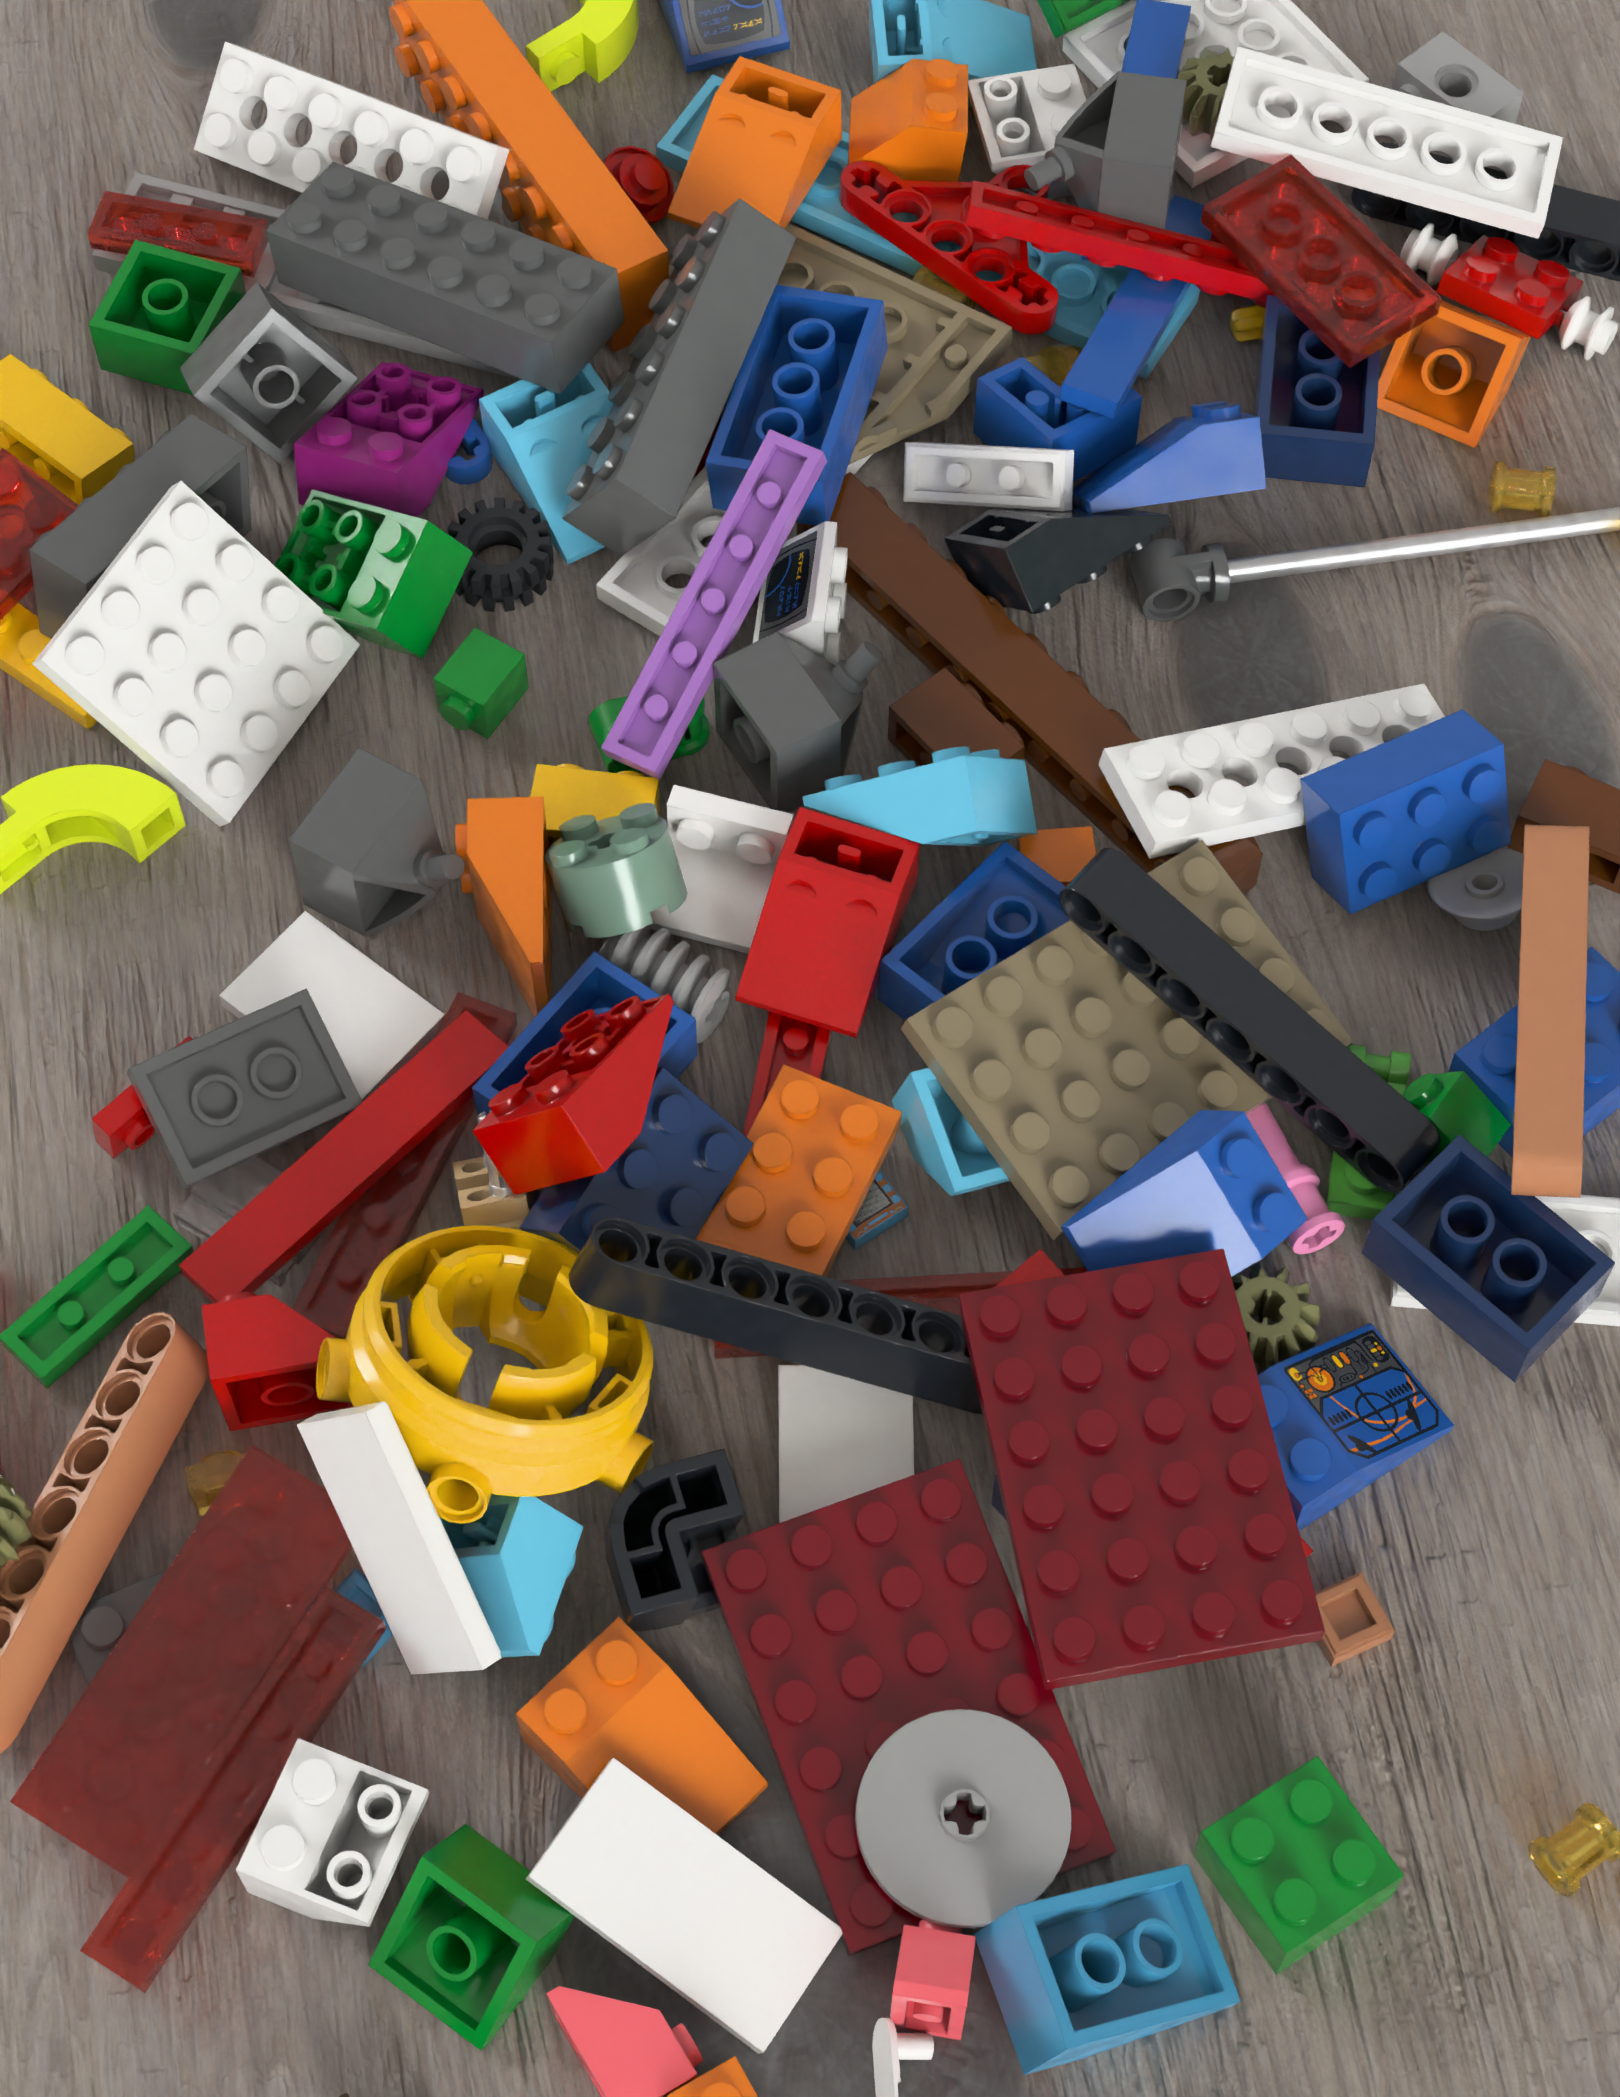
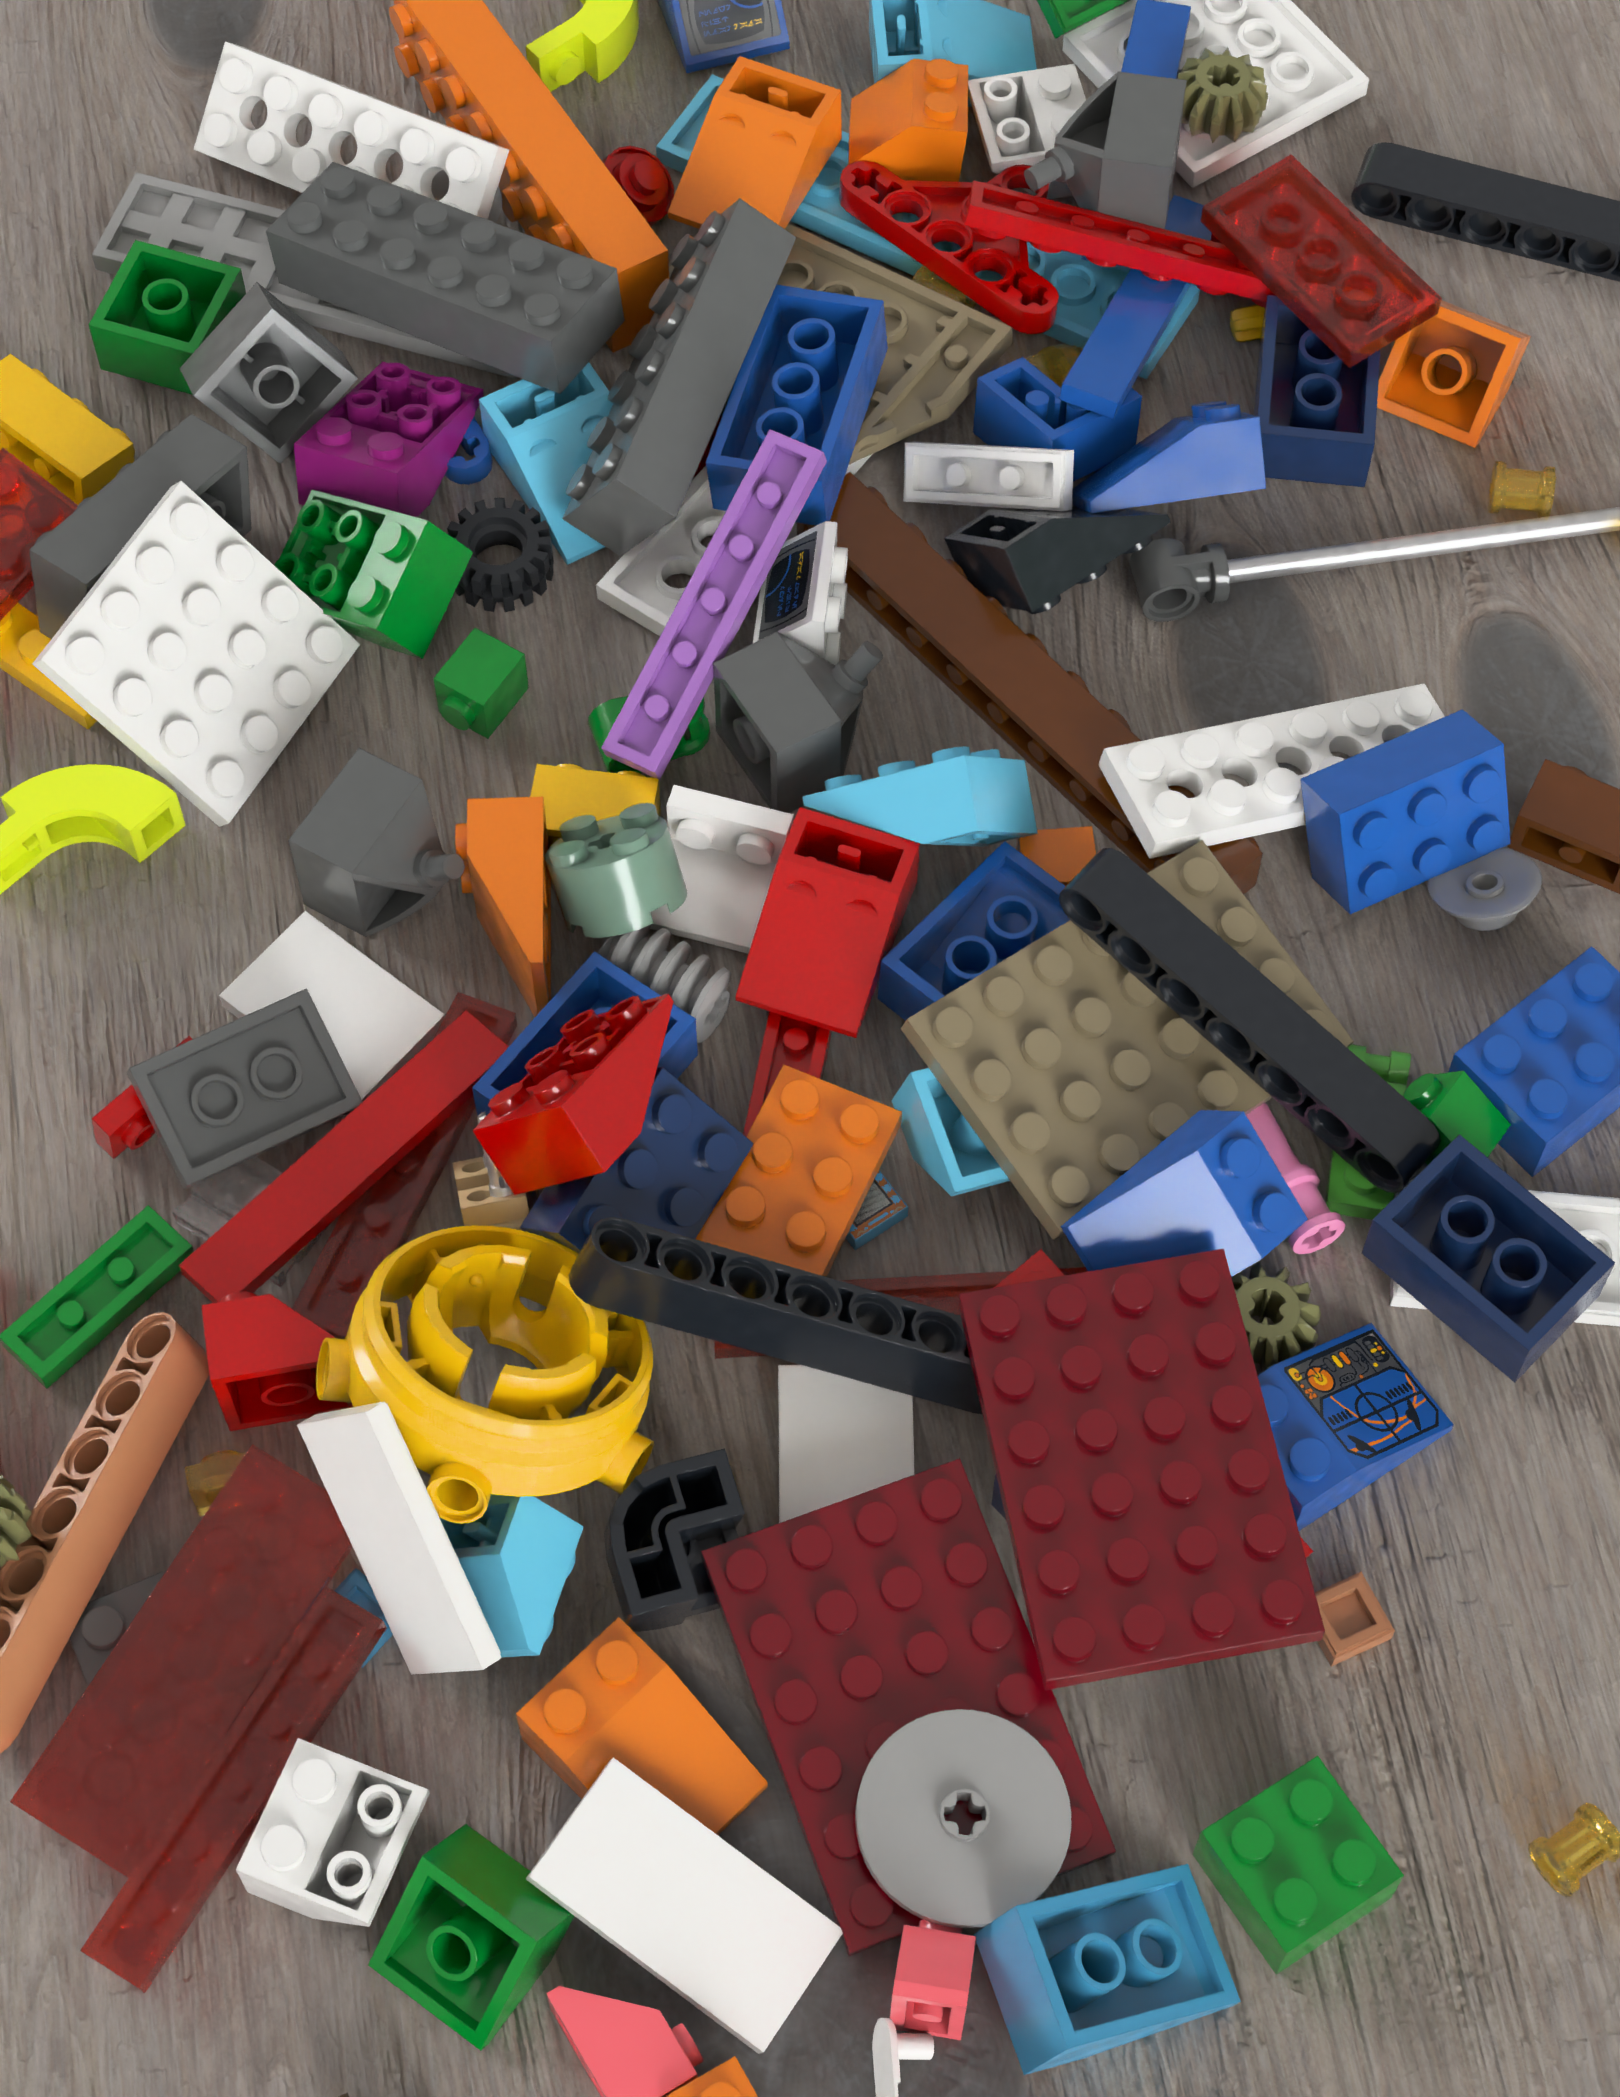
(179, 227): clear red plate -> none
(945, 716): reddish brown brick -> none
(1413, 122): white plate -> none
(1456, 77): light grey brick -> none
(1511, 288): red plate -> none
(1551, 1013): nougat beam -> none

